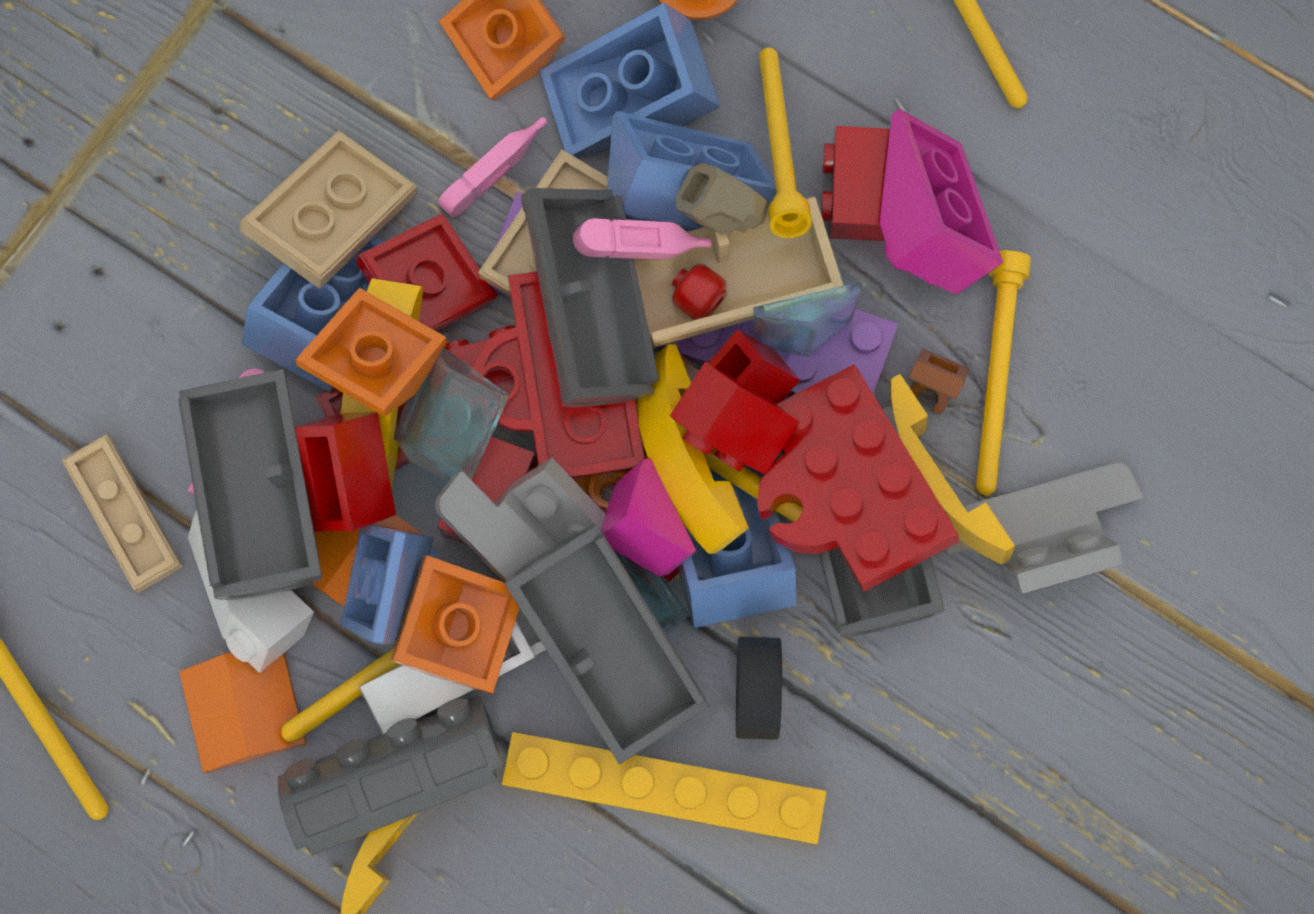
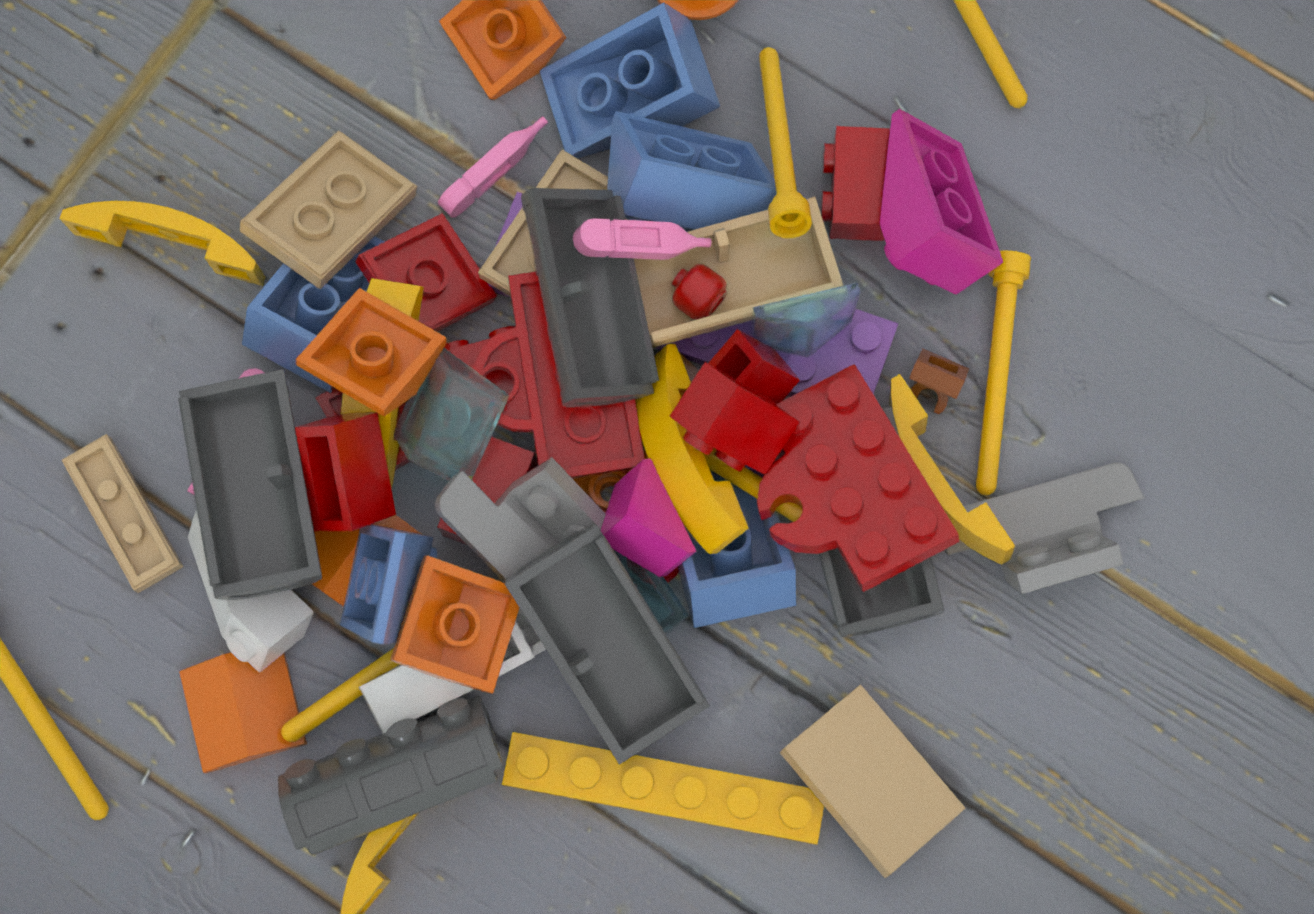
(110, 220): none -> yellow slope
(720, 200): dark tan rock -> none
(758, 688): black tyre -> none
(872, 781): none -> tan tile

